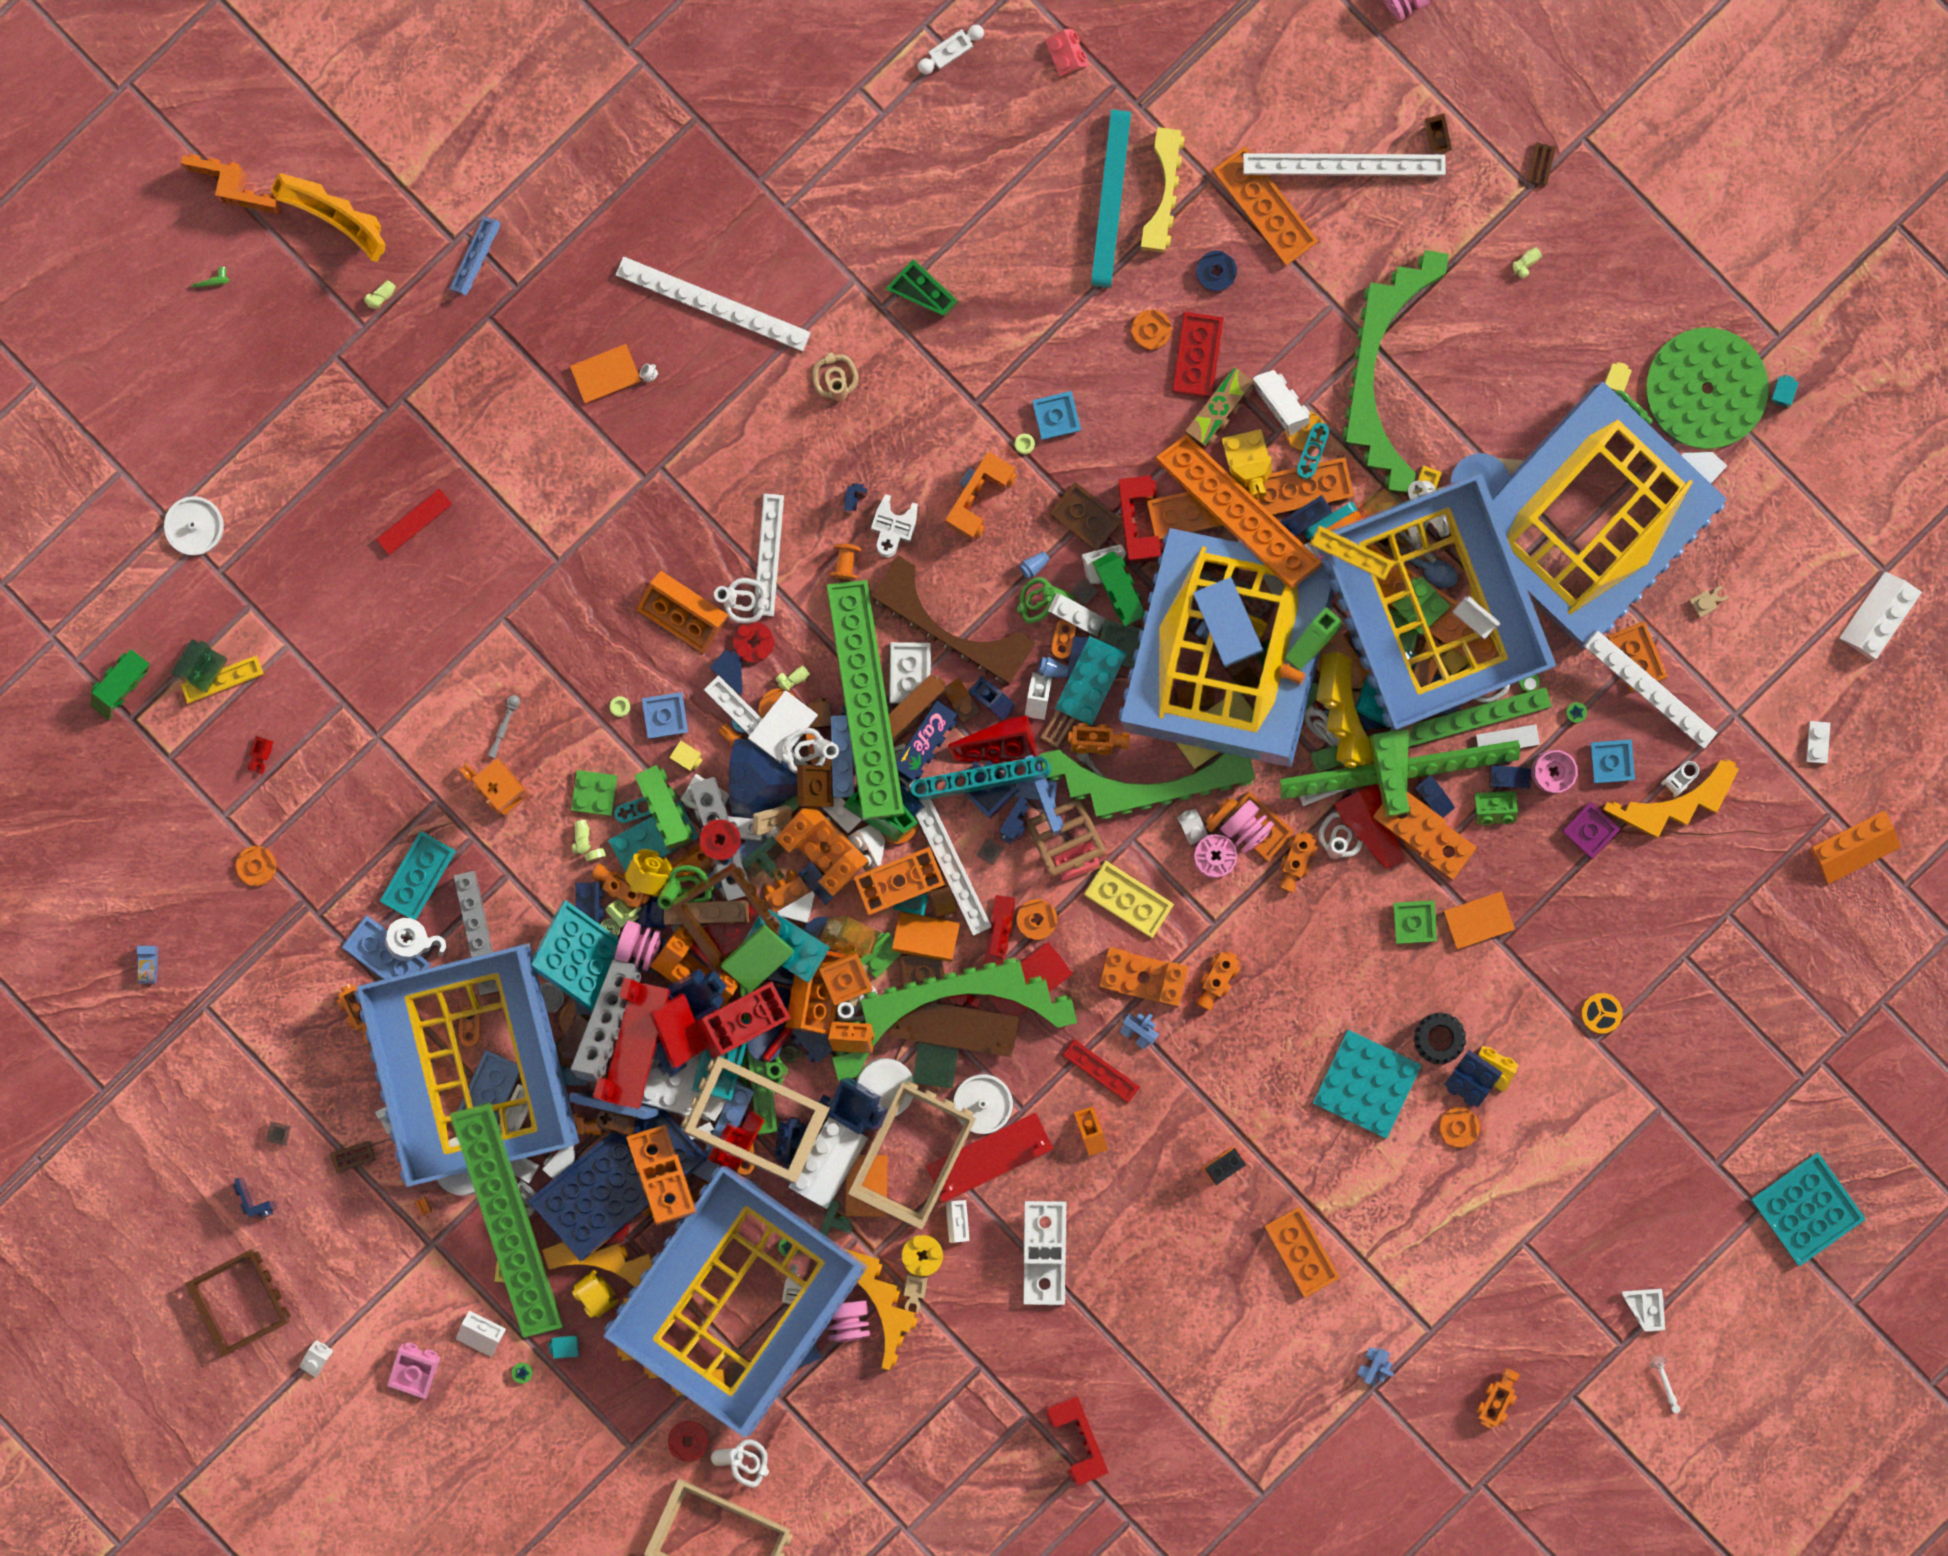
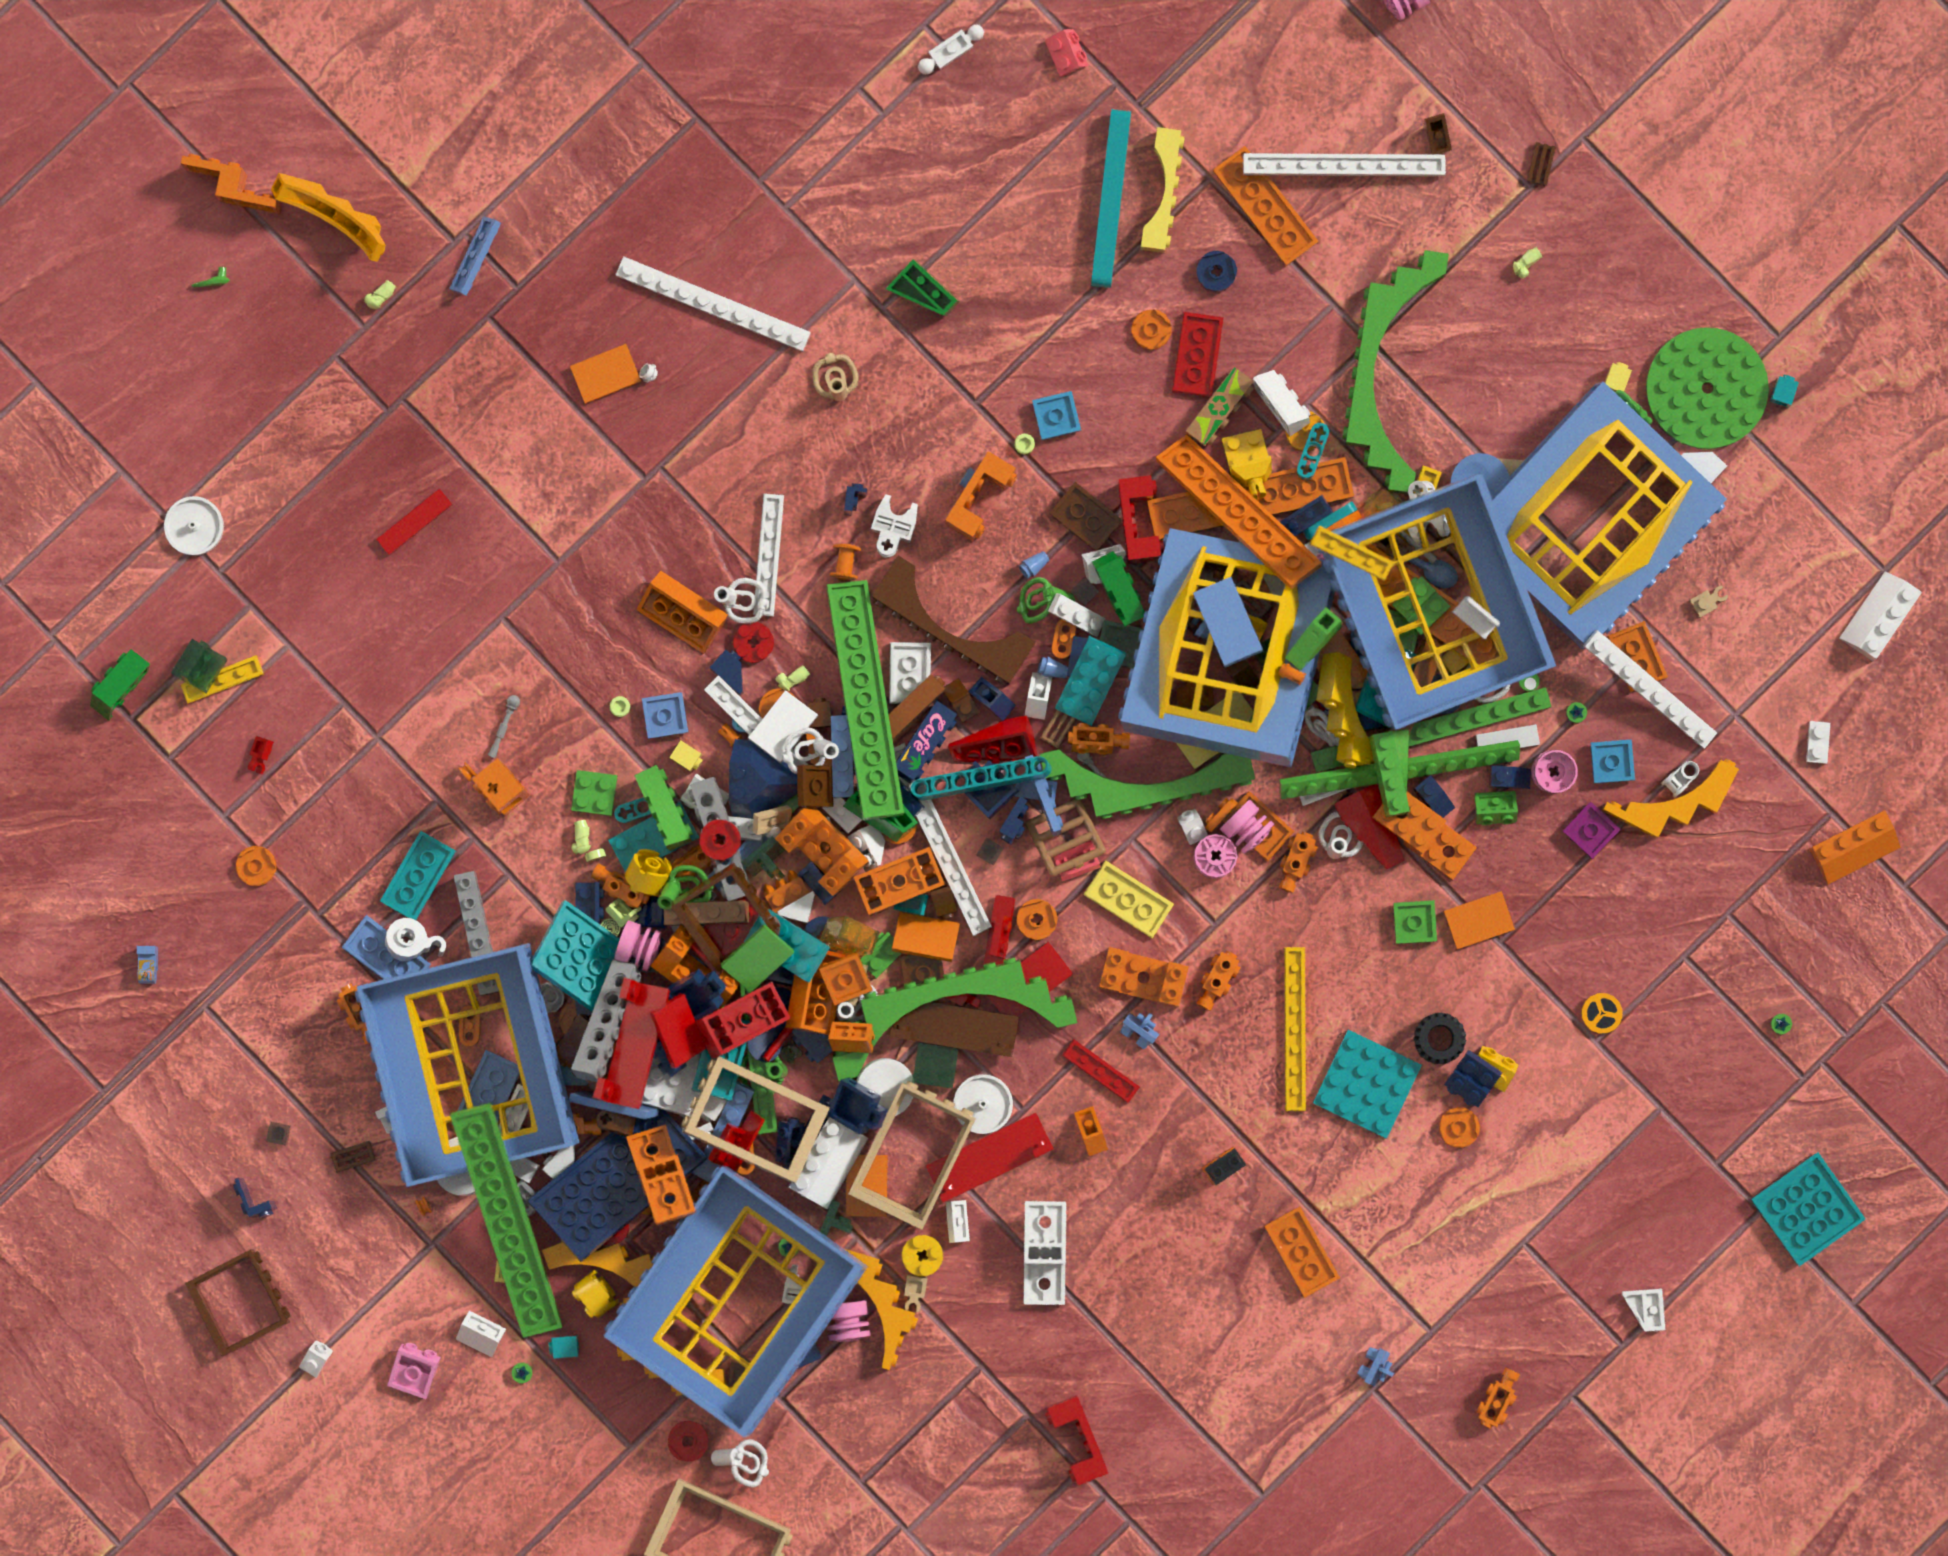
(1295, 1029): none -> yellow tile
(1659, 1362): white piece -> none
(1781, 1024): none -> bright green tile

